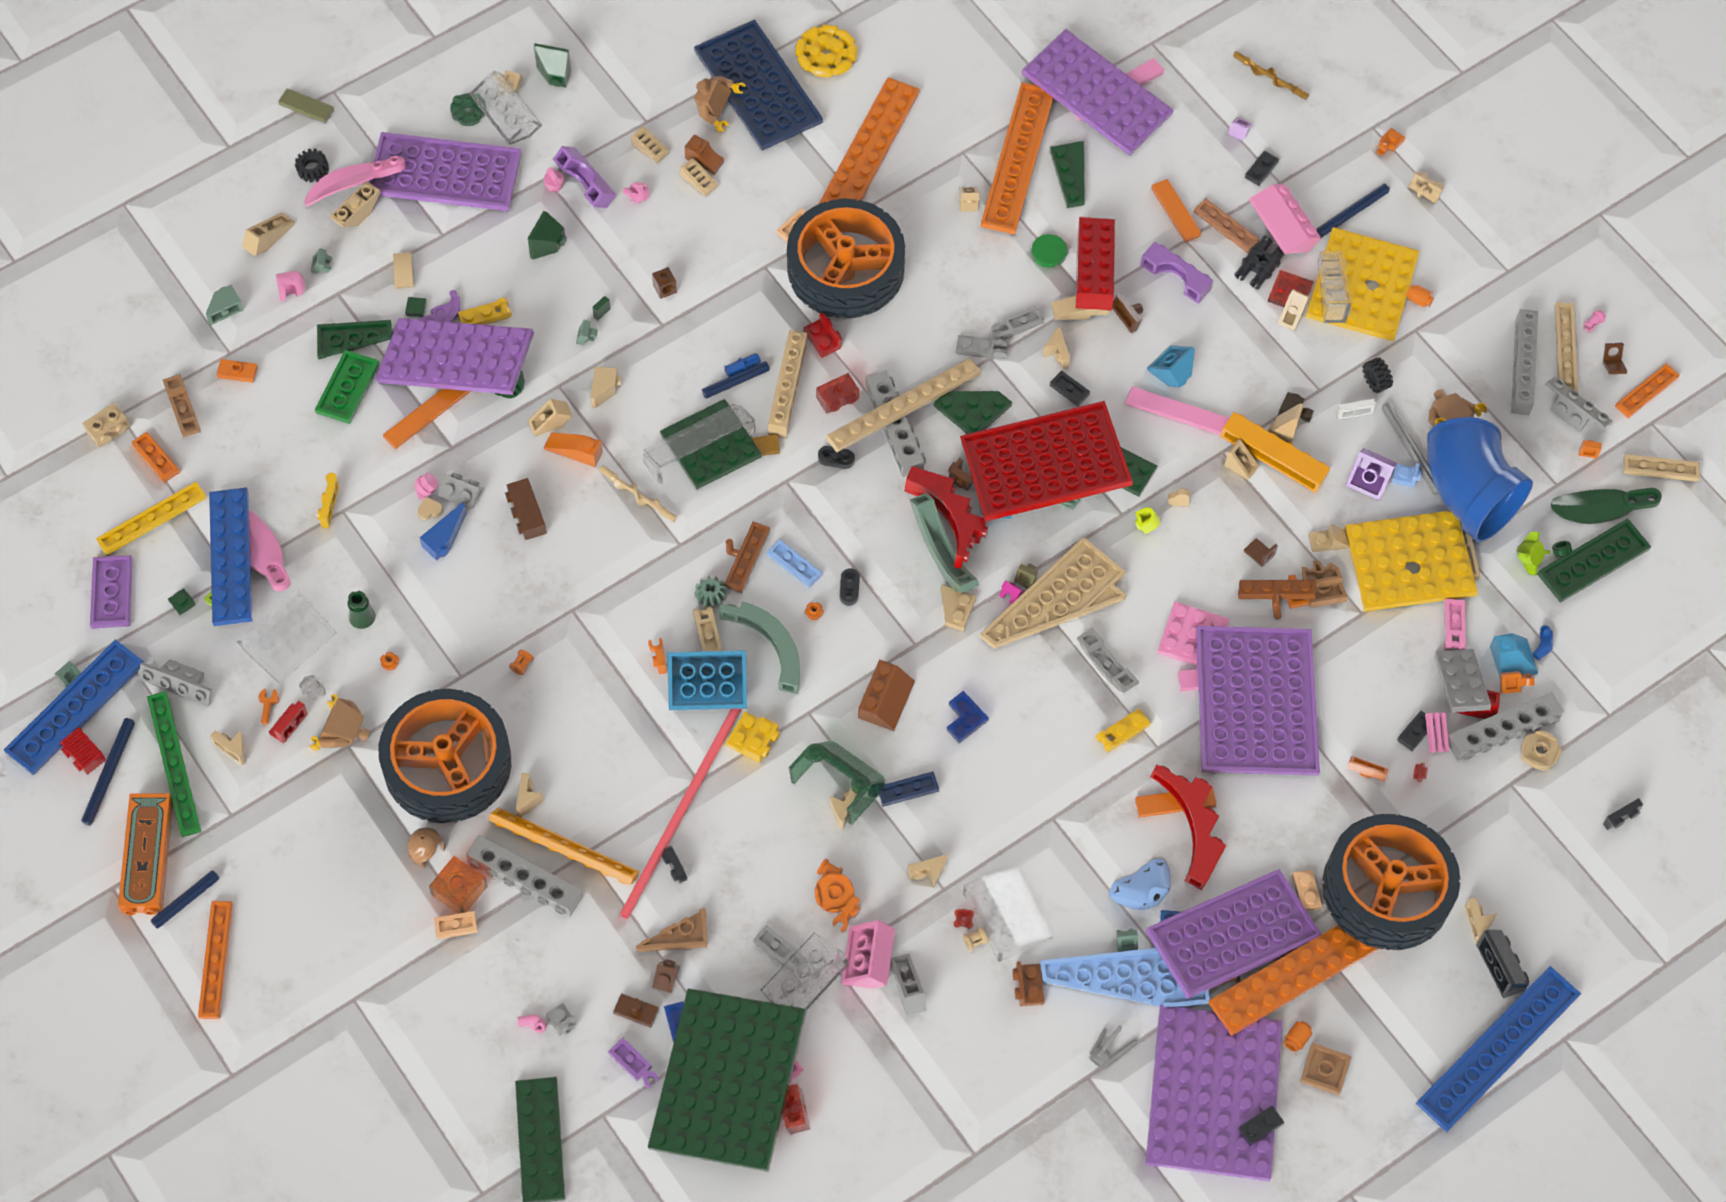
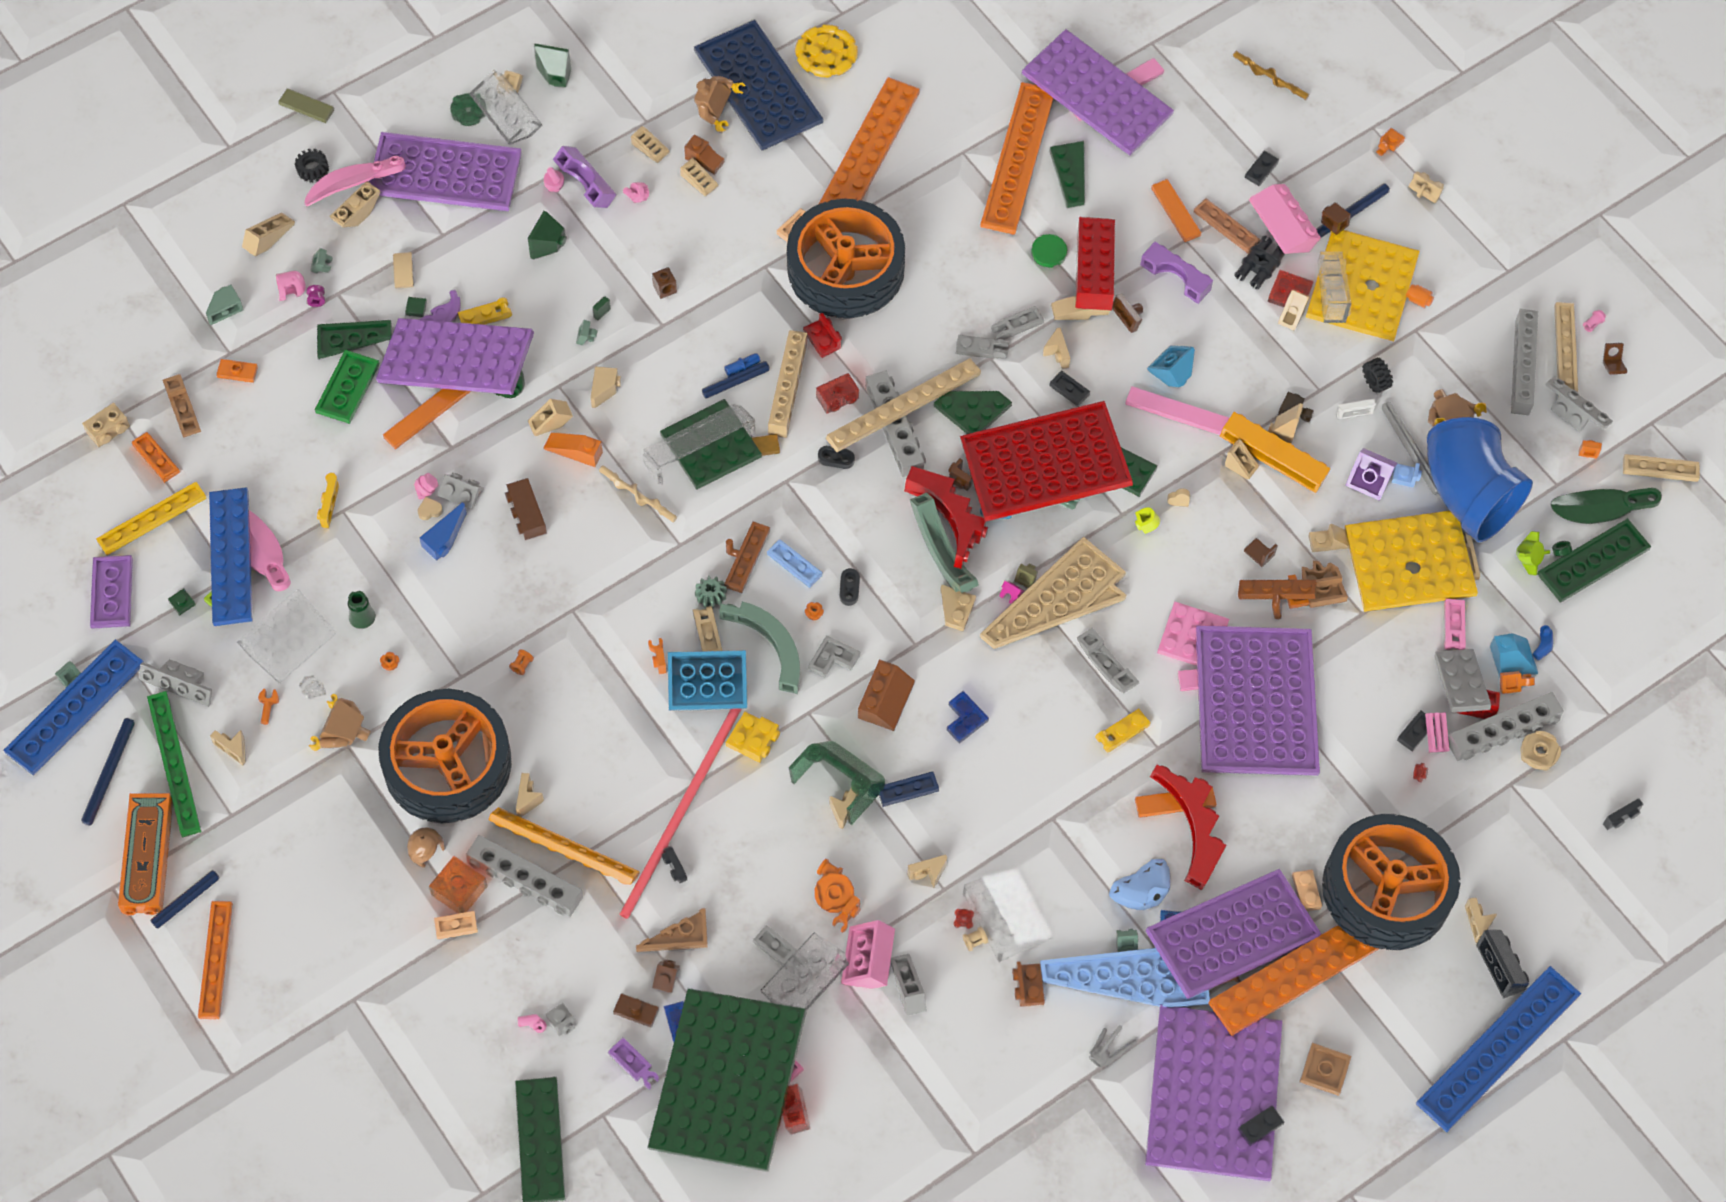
(82, 751): red brick -> none
(288, 722): red bracket -> none
(315, 295): none -> magenta wheel
(830, 652): none -> light grey plate
(968, 198): tan slope -> none
(1239, 128): lavender slope -> none
(1298, 1036): orange brick -> none
(1335, 218): none -> reddish brown brick
(1367, 768): orange plate -> none
(1647, 390): orange tile -> none

